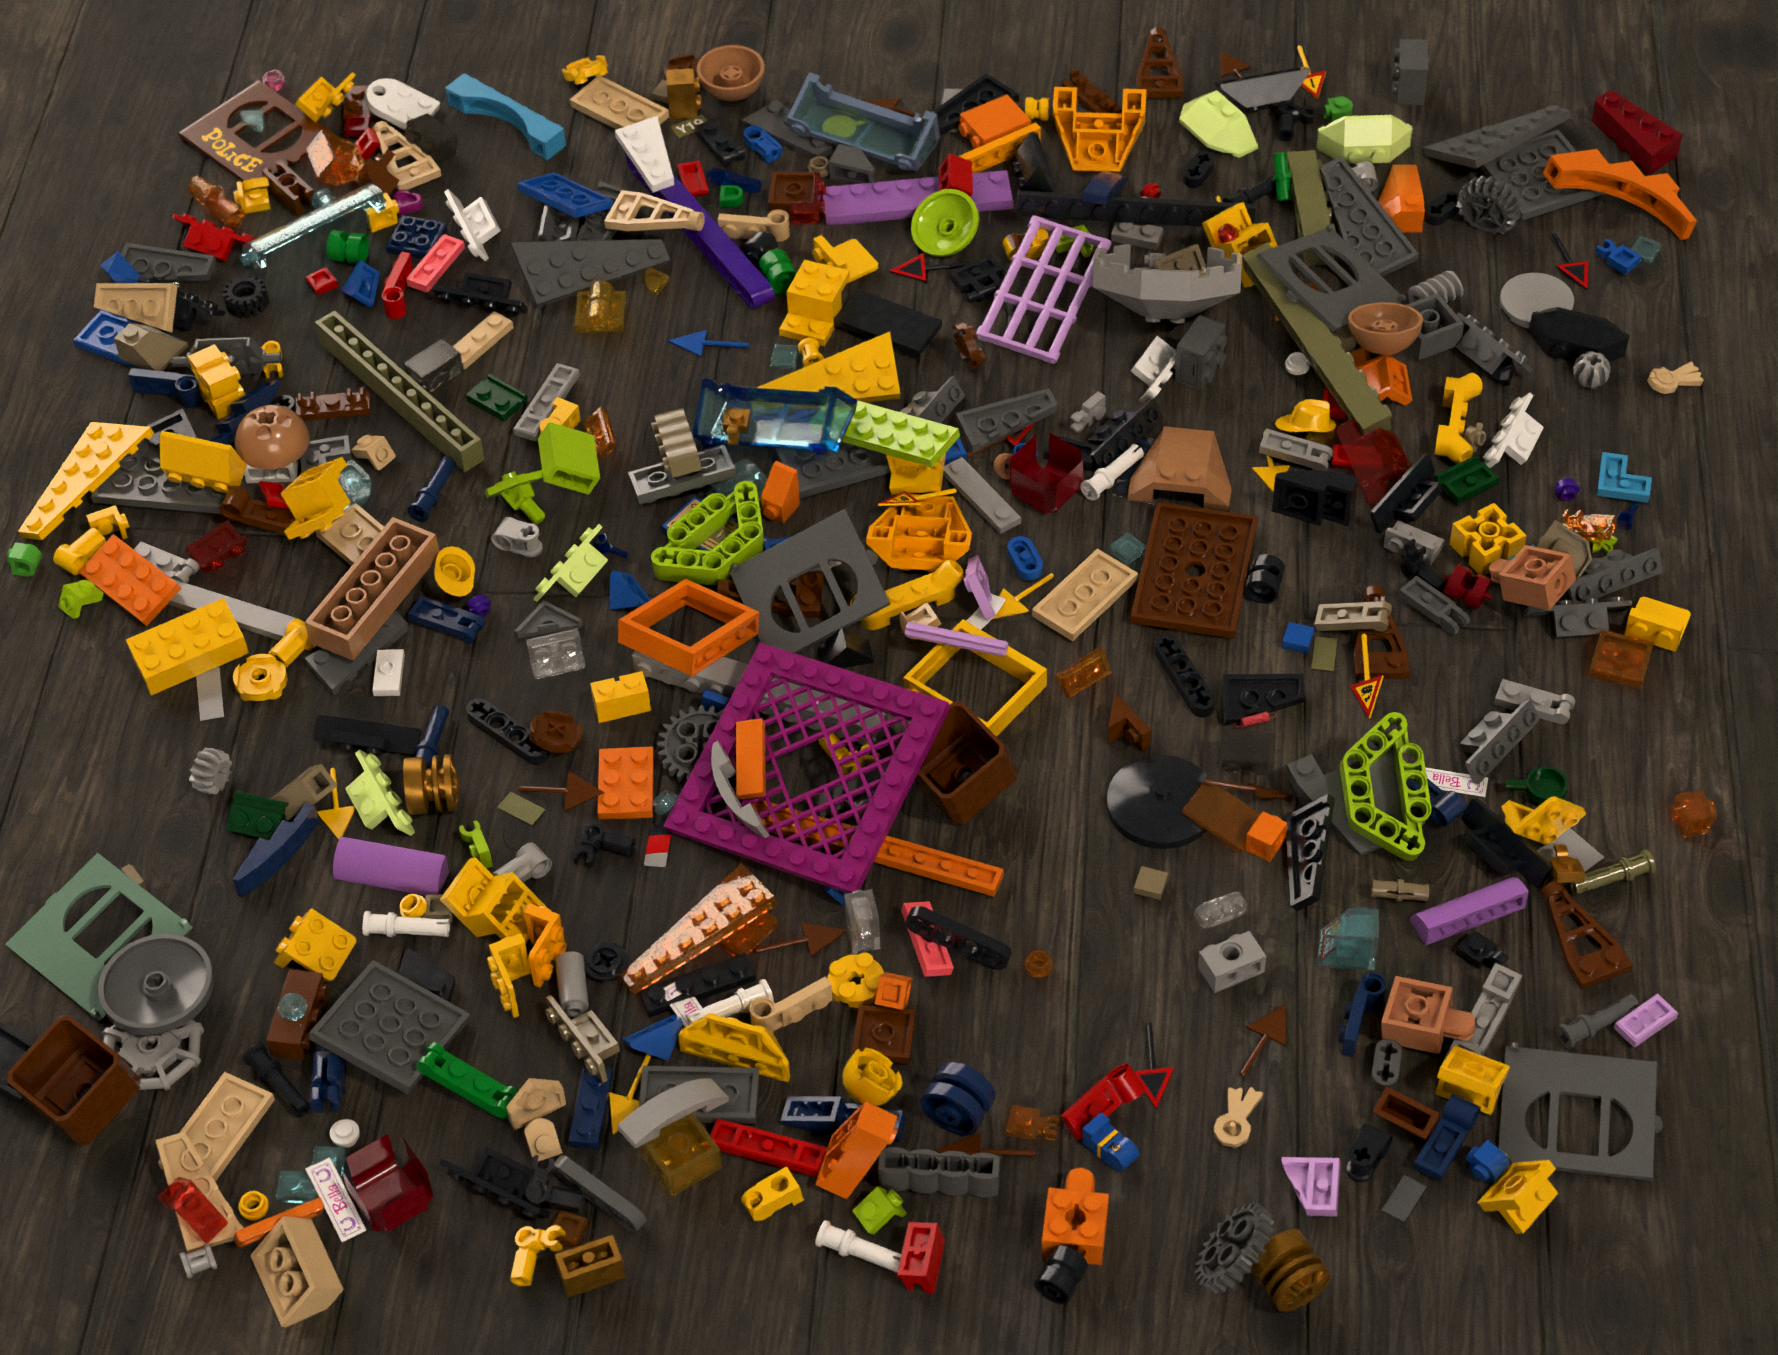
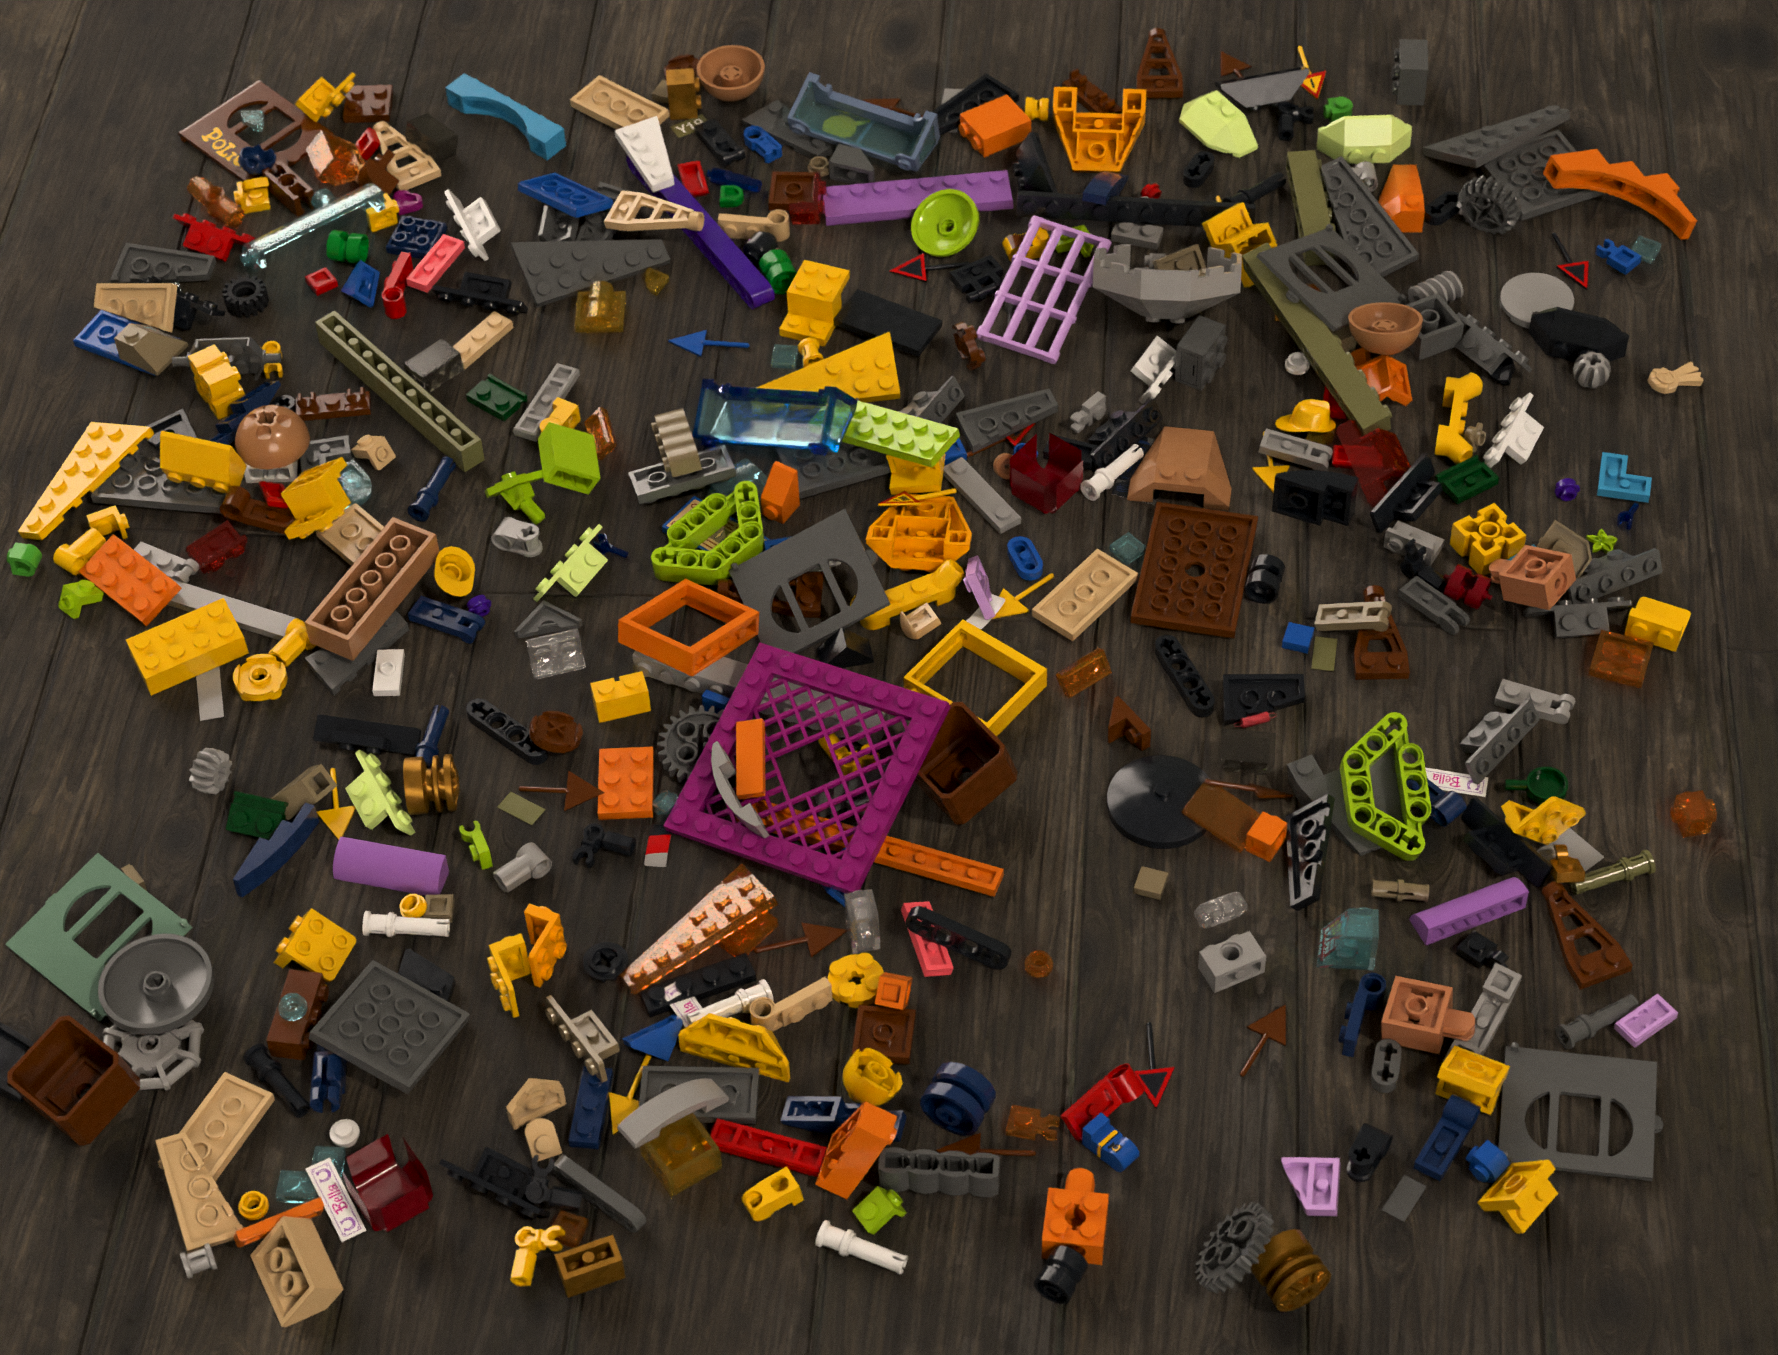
(120, 269): blue slope -> none
(166, 384): dark blue plate -> none
(194, 1208): clear red bracket -> none
(255, 159): none -> dark blue hair
(274, 79): clear pink plate -> none
(357, 124): dark red plate -> none
(398, 102): white plate -> none
(466, 1080): green plate -> none
(489, 902): yellow bracket -> none
(572, 983): light grey brick -> none
(583, 68): yellow plate -> none
(625, 592): blue slope -> none
(736, 422): pearl gold plate -> none
(848, 256): yellow bracket -> none
(921, 1256): red hinge -> none
(956, 174): red hinge -> none
(956, 639): lavender axle -> none
(999, 149): light orange plate -> none
(1227, 233): clear red hinge -> none
(1233, 1128): tan piece -> none
(1282, 176): green pin -> none
(1367, 690): piece -> none
(1407, 1113): reddish brown brick -> none
(1590, 526): clear orange plate -> none
(1636, 131): dark red wedge -> none

